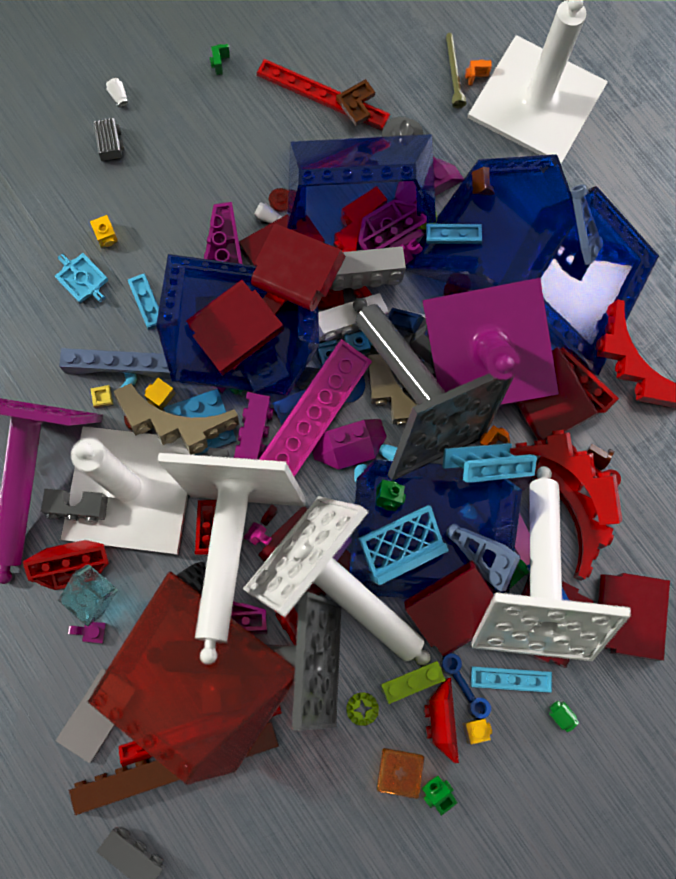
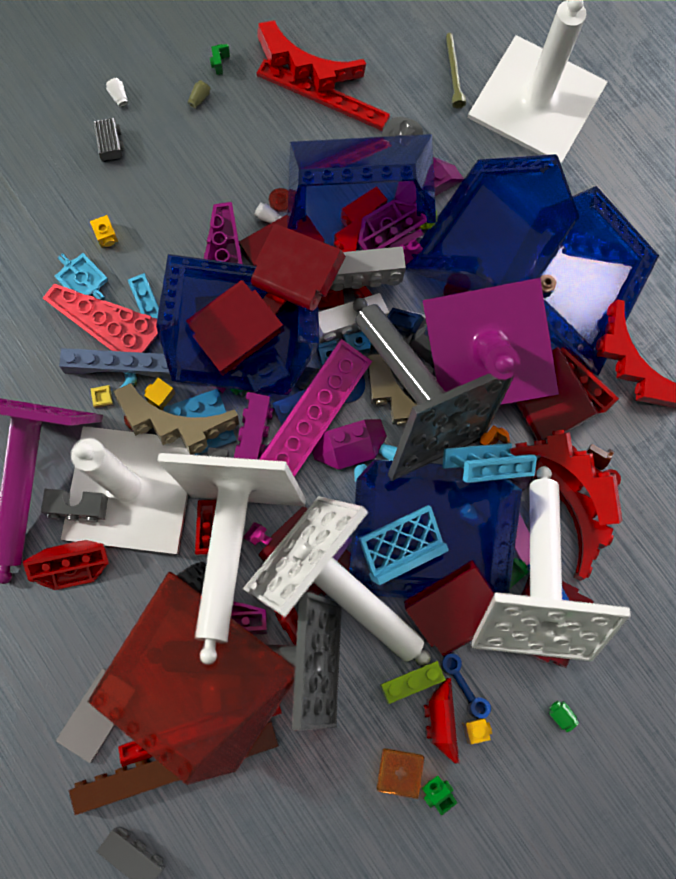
(87, 595): clear light blue brick -> none
(93, 633): magenta plate -> none
(108, 323): none -> coral wing
(198, 94): none -> olive cone
(269, 515): dark red tile -> none
(302, 64): none -> red arch
(353, 99): reddish brown plate -> none
(354, 703): lime gear -> none
(390, 495): green brick -> none
(453, 233): medium azure tile -> none
(478, 68): orange bracket -> none
(481, 182): reddish brown tile -> none
(504, 563): sand blue plate -> none
(511, 679): medium azure tile -> none
(550, 280): none -> medium nougat brick
(589, 243): sand blue plate -> none
(645, 629): dark red piece -> none

